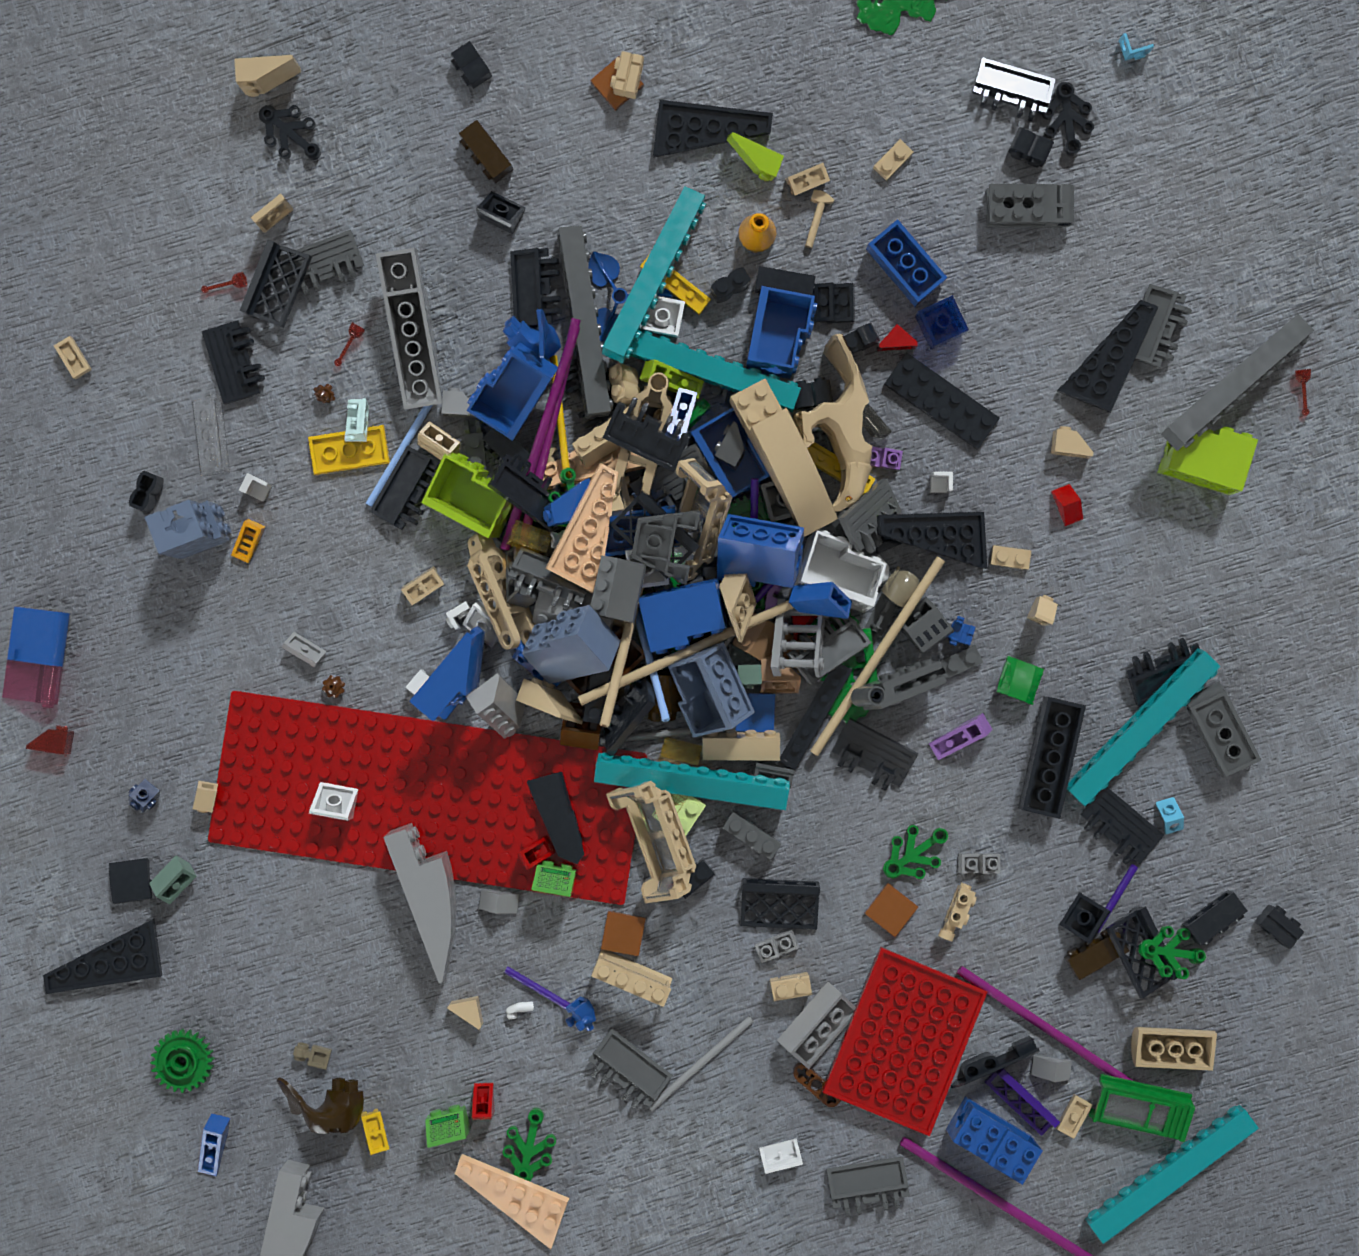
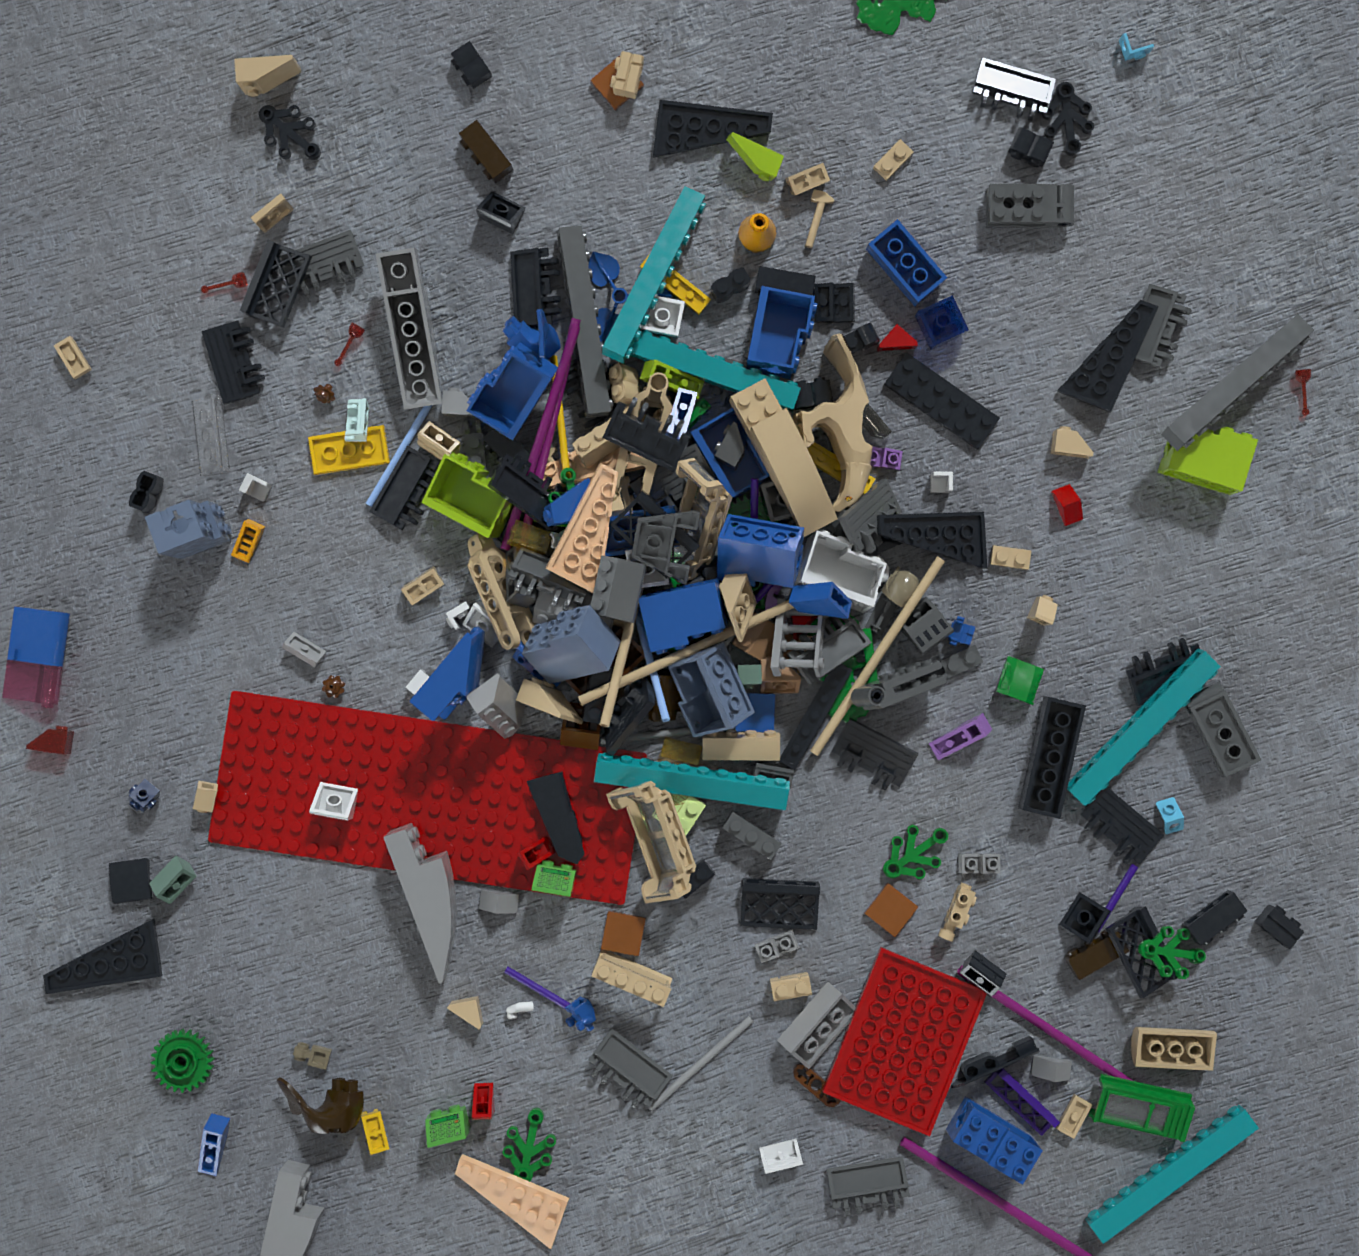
(983, 973): none -> black brick

